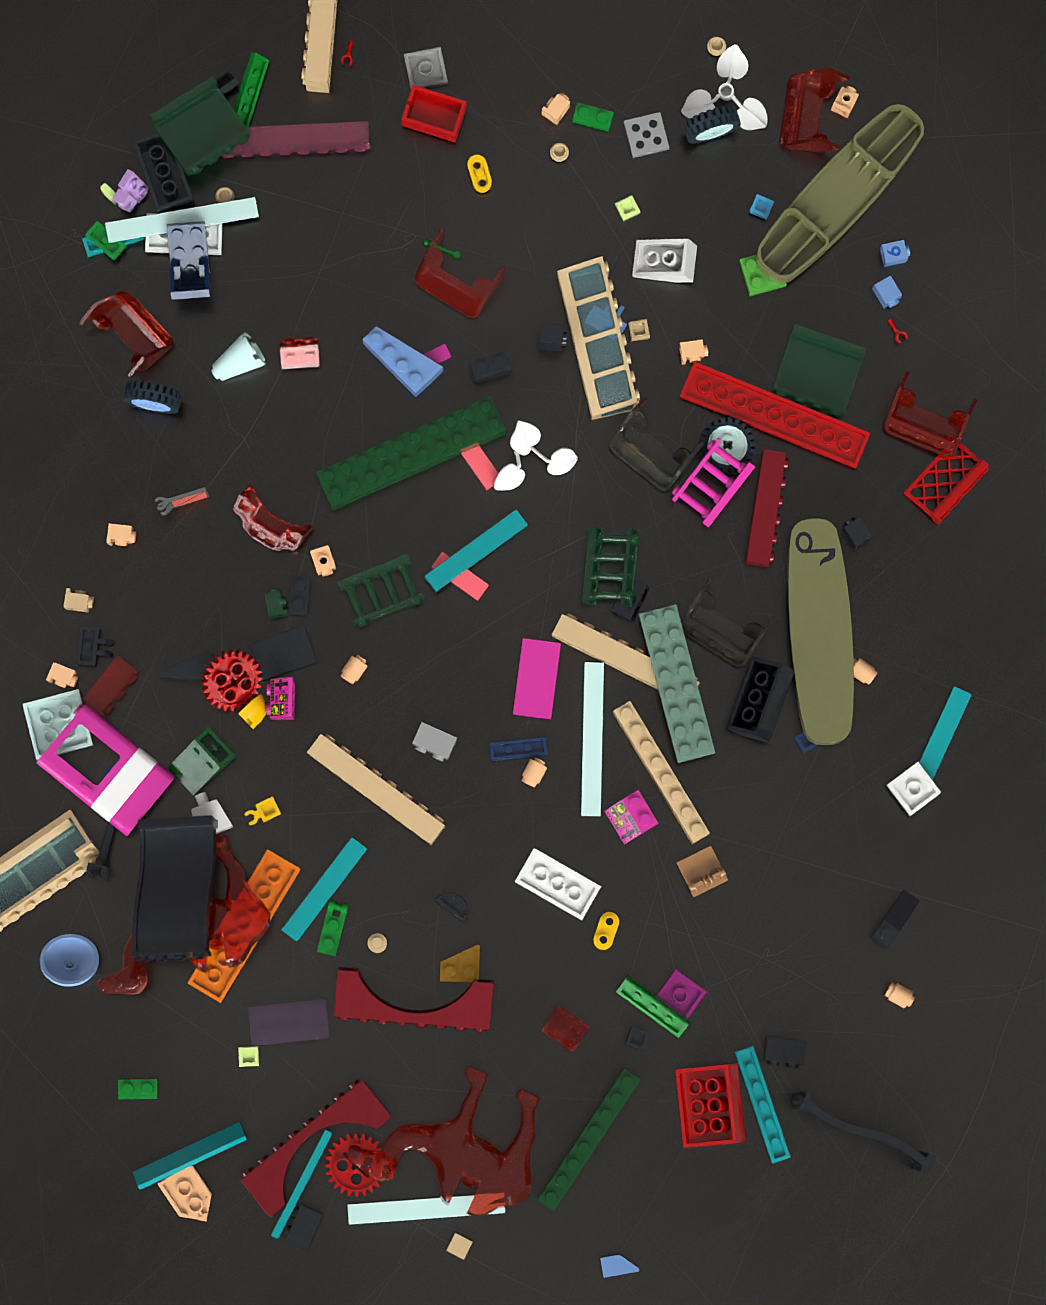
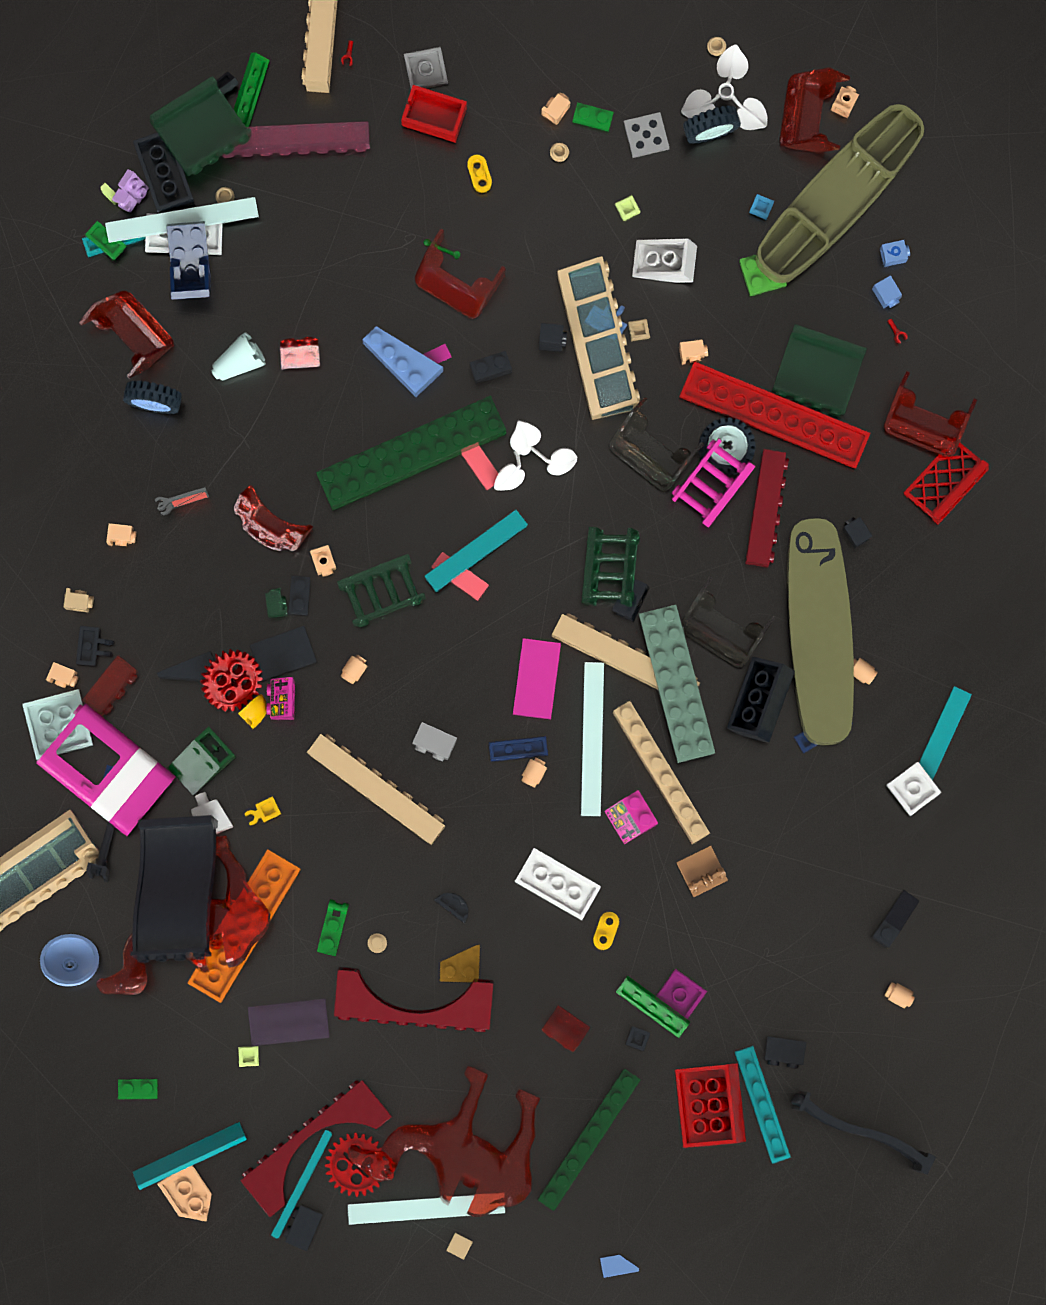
(324, 889): teal tile -> none

